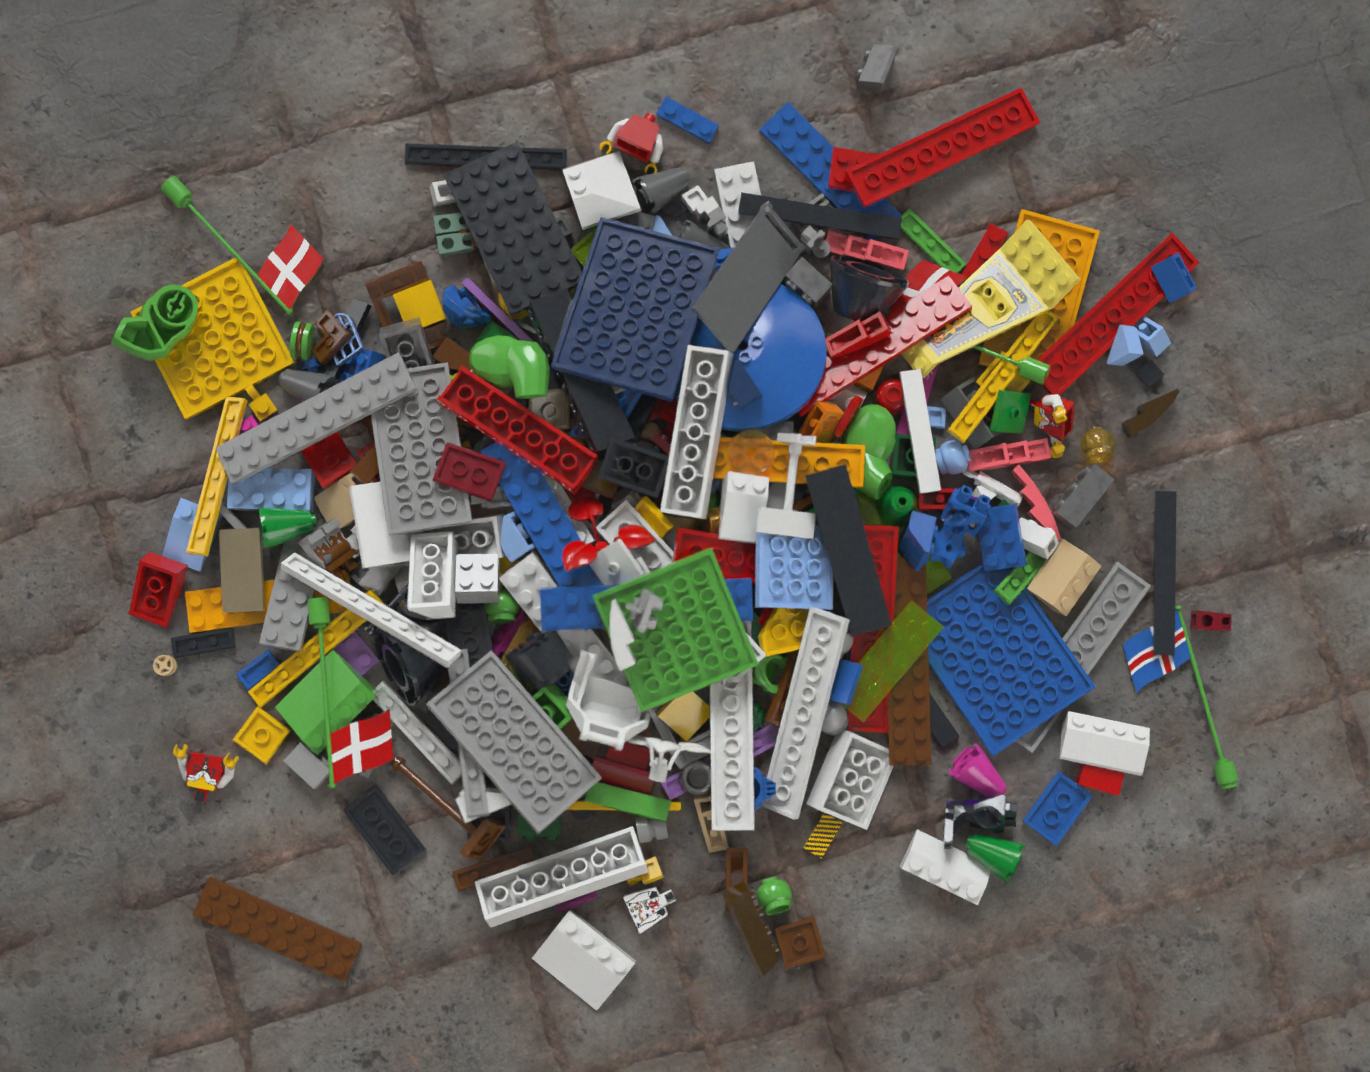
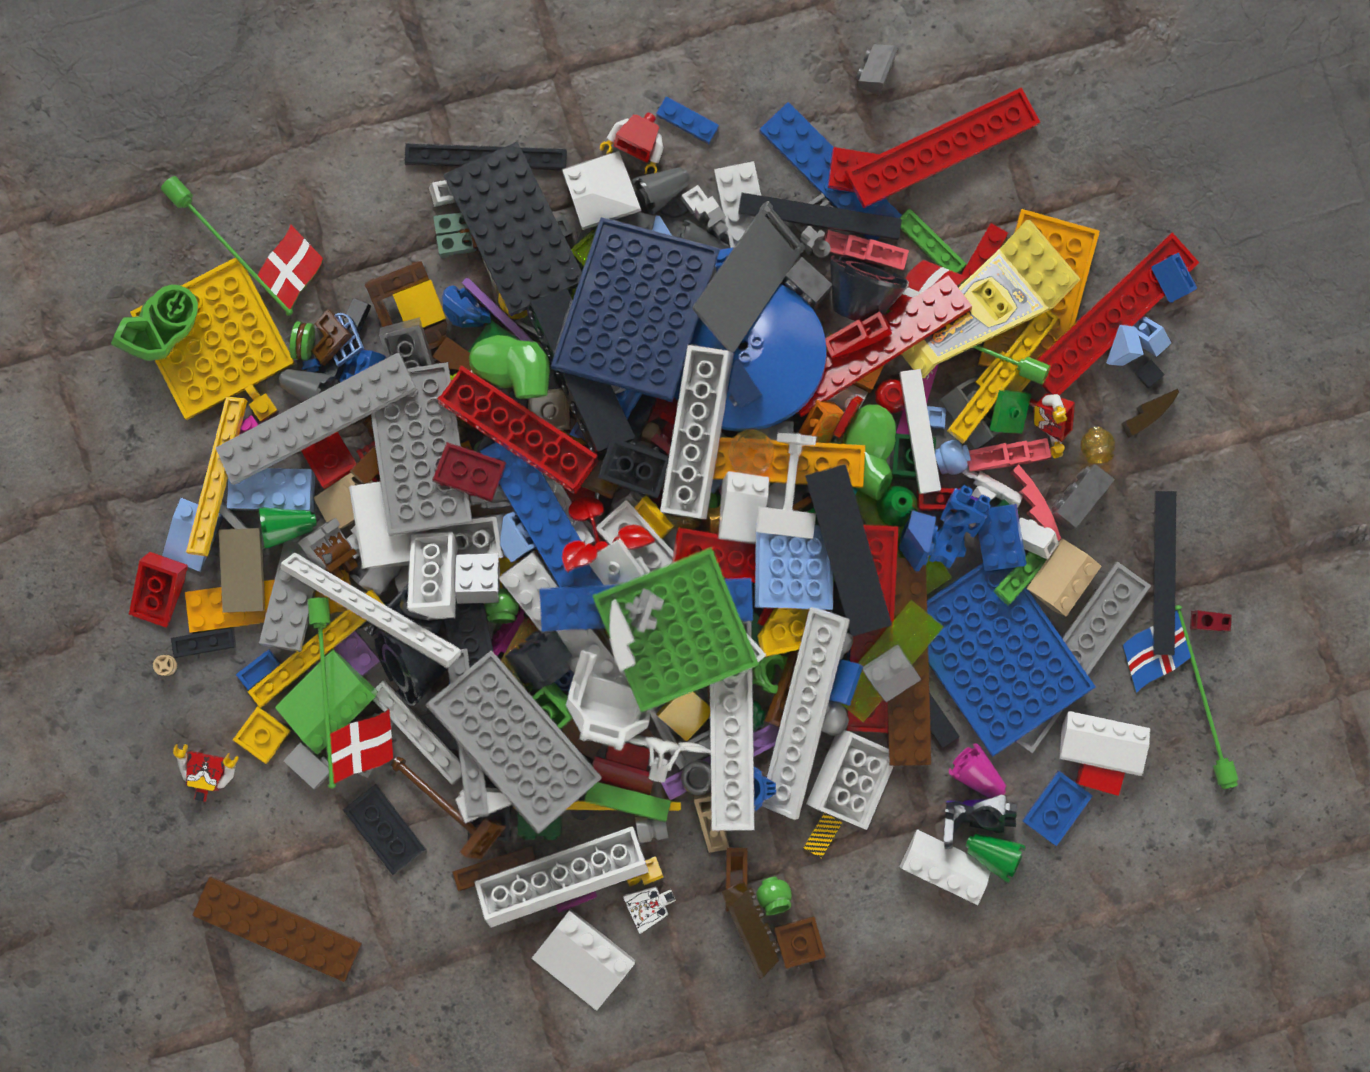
(891, 673): none -> light grey slope

